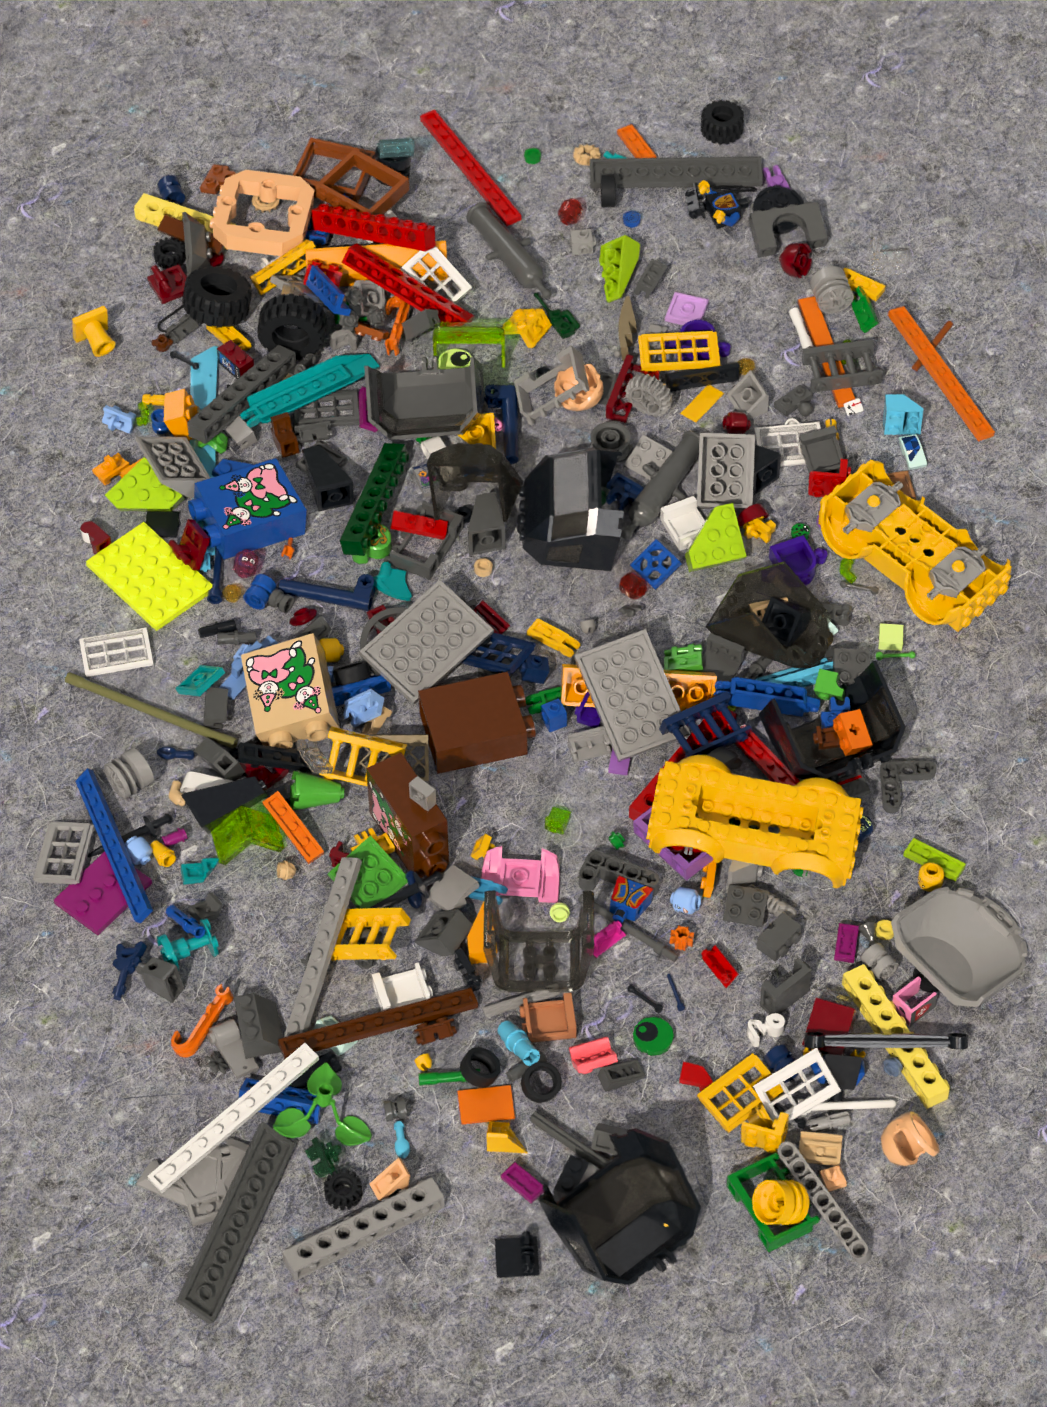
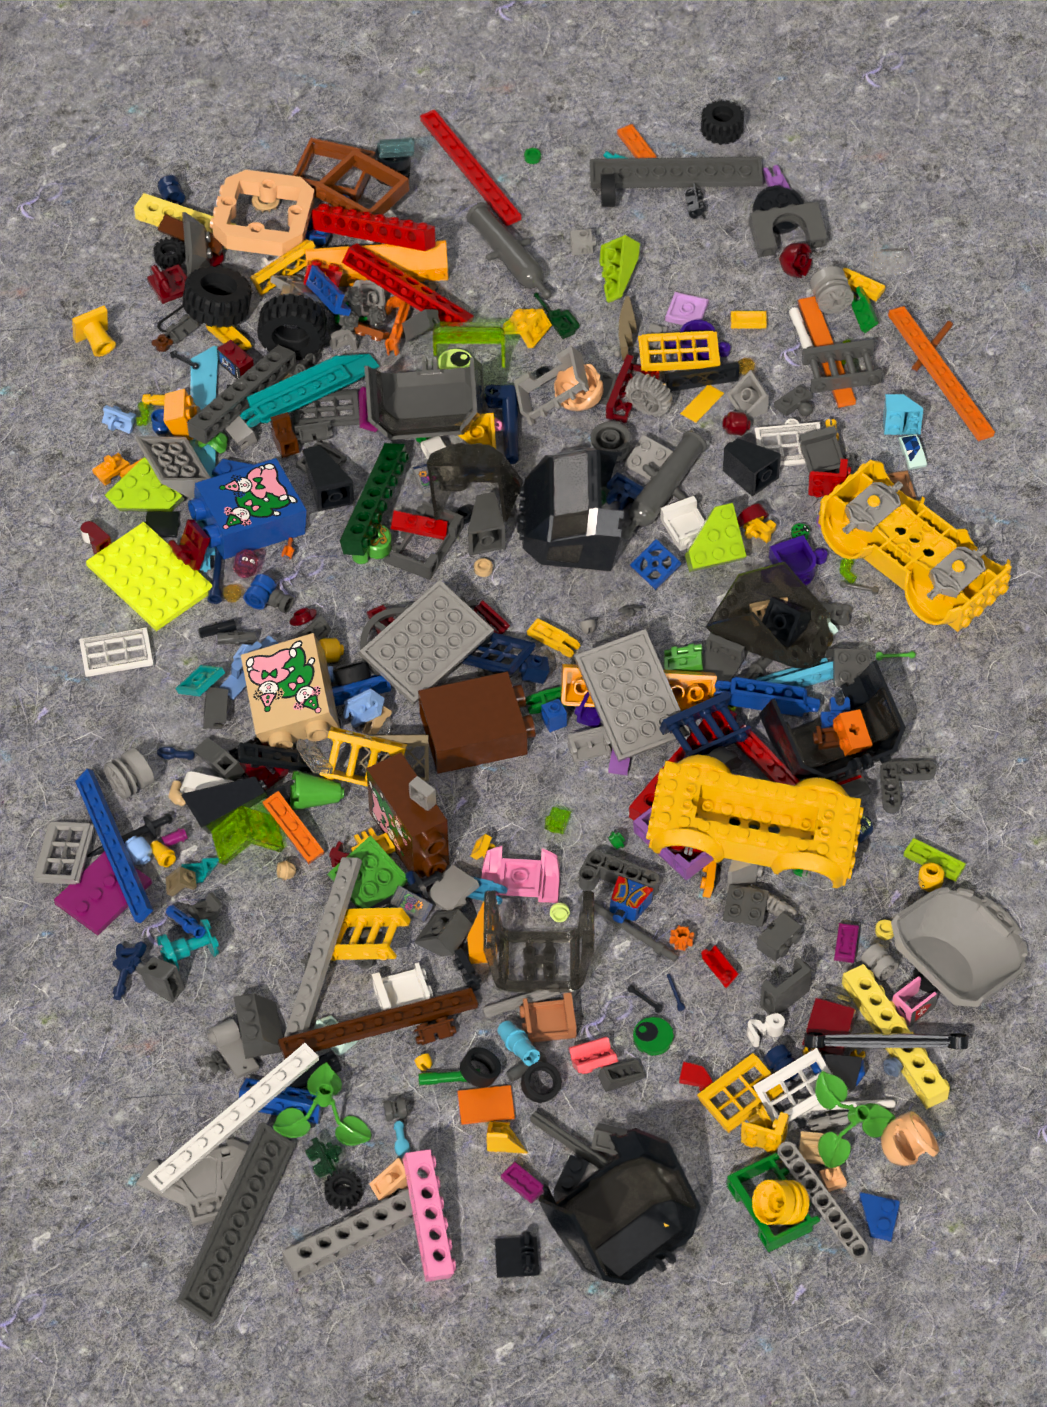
(81, 682): olive piece -> none
(179, 879): none -> dark tan bracket
(212, 1013): orange piece -> none
(215, 178): dark orange plate -> none
(359, 599): dark blue axle -> none
(392, 582): teal arm -> none
(411, 903): none -> tile
(432, 1268): none -> bright pink brick
(445, 265): white piece -> none
(570, 211): clear red head -> none
(584, 159): tan gear -> none
(607, 938): dark pink hinge -> none
(631, 219): blue tile -> none
(633, 586): clear red head -> none
(650, 277): dark grey hinge -> none
(685, 900): light blue head -> none
(715, 188): black piece -> none
(722, 207): torso -> none
(725, 470): light grey slope -> none
(748, 319): none -> yellow tile
(827, 686): bright green brick -> none
(853, 407): white sticker -> none
(868, 930): dark grey piece -> none
(874, 1118): none -> bright green plant
(880, 1215): none -> blue wing
(890, 637): yellowish green piece -> none

